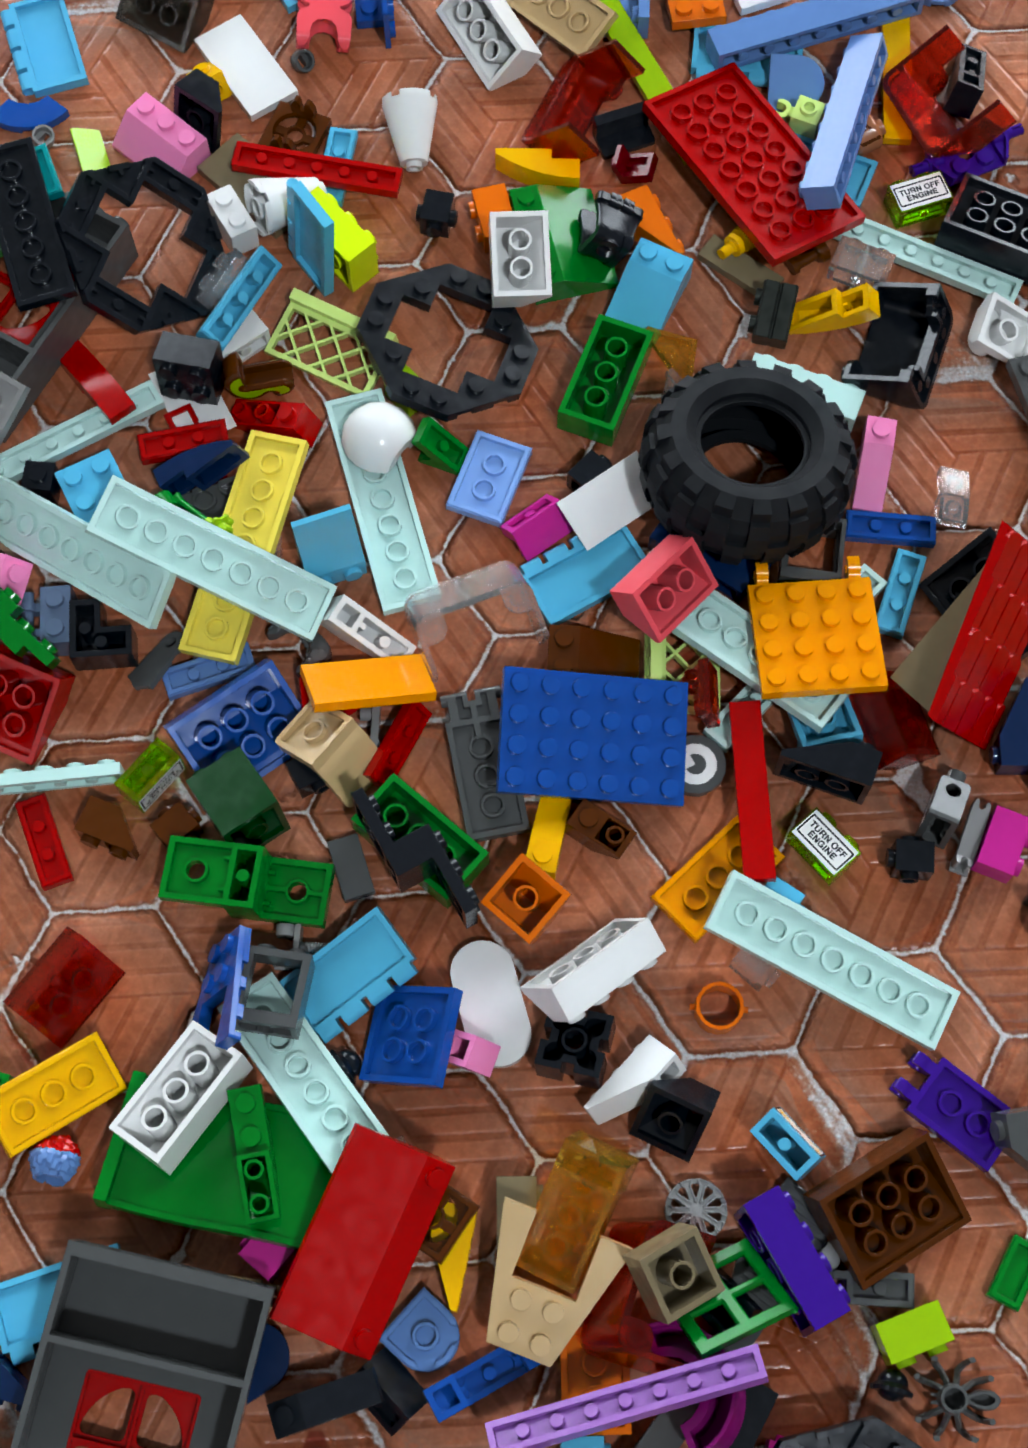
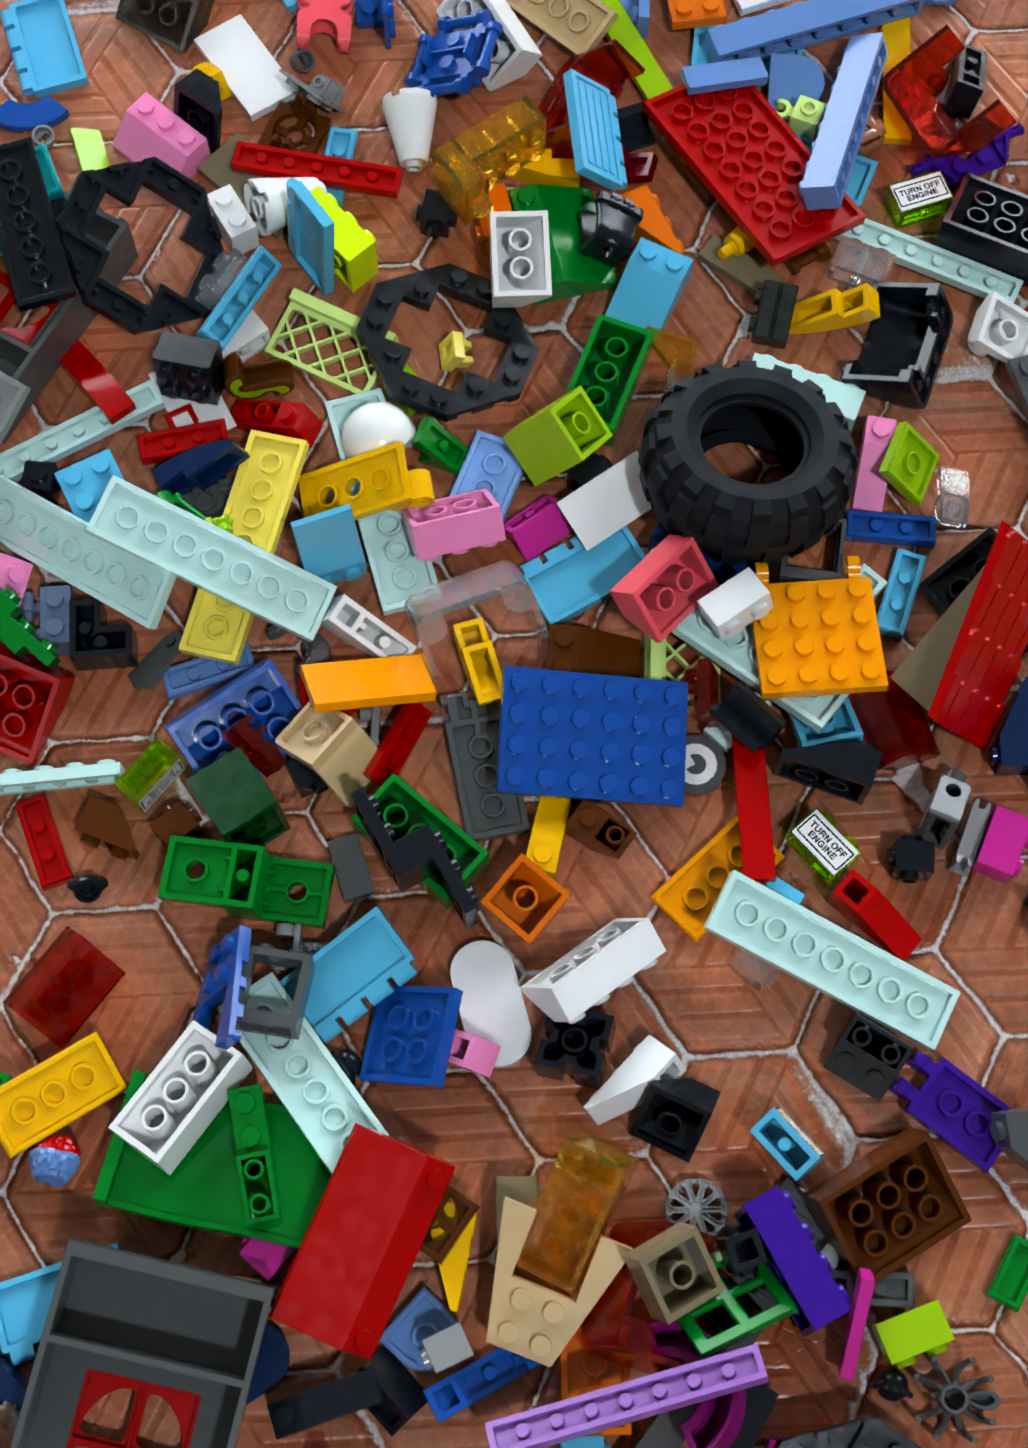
(87, 887): none -> black piece
(258, 750): none -> clear red plate
(321, 90): none -> light grey hinge
(383, 482): none -> yellow hinge
(446, 1349): none -> light grey brick
(453, 351): none -> light yellow tile
(454, 525): none -> bright pink slope
(458, 58): none -> blue brick
(478, 660): none -> yellow slope
(485, 155): none -> clear yellow hinge
(558, 436): none -> lime slope
(594, 131): none -> medium azure hinge
(722, 987): orange piece -> none
(724, 75): none -> medium blue tile
(736, 604): none -> white brick
(741, 1250): none -> black brick
(748, 717): none -> black panel
(856, 1323): none -> dark pink tile
(868, 1056): none -> black brick
(874, 915): none -> red slope
(909, 463): none -> lime tile

